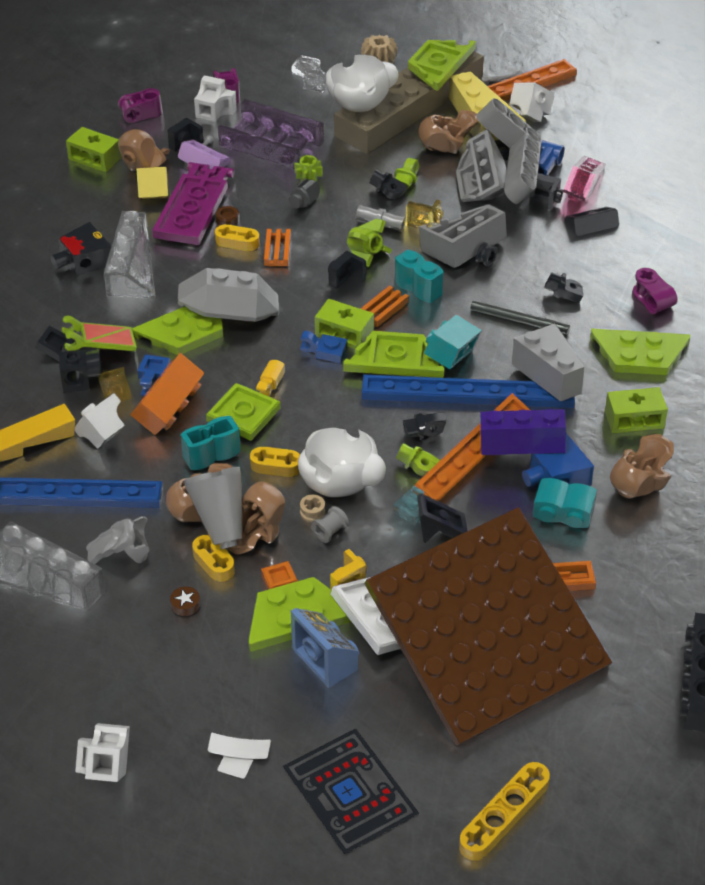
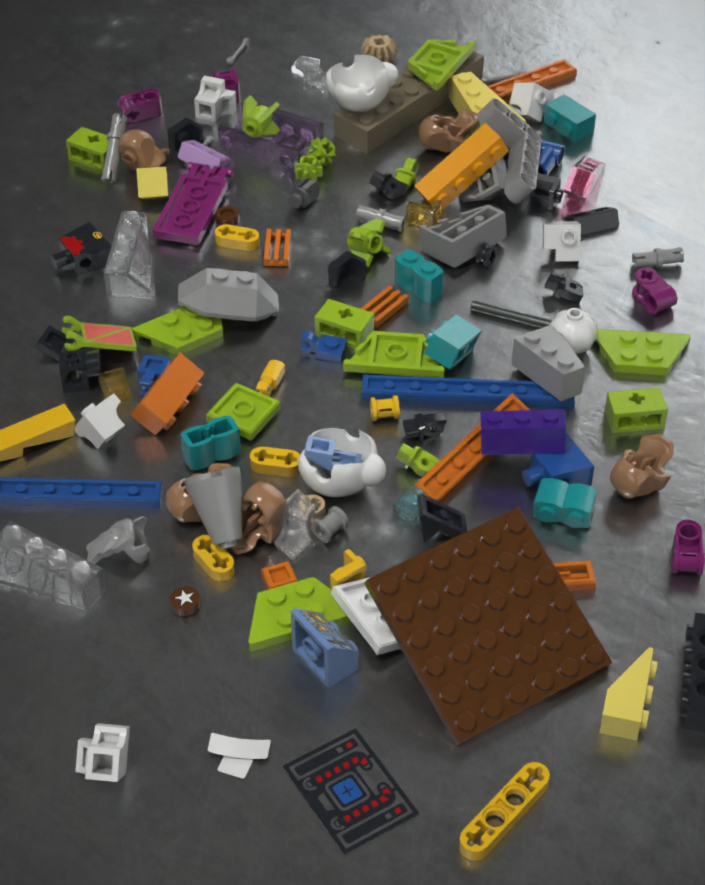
(113, 152): none -> light grey pin
(230, 60): none -> light grey hinge
(258, 119): none -> lime brick
(295, 537): none -> clear tile
(322, 150): none -> lime gear
(323, 453): none -> medium blue slope
(384, 408): none -> yellow bush
(462, 166): none -> light orange brick
(564, 239): none -> white brick
(569, 118): none -> teal brick
(577, 328): none -> white plant
(626, 697): none -> light yellow slope
(657, 257): none -> light grey pin
(688, 548): none -> magenta piece

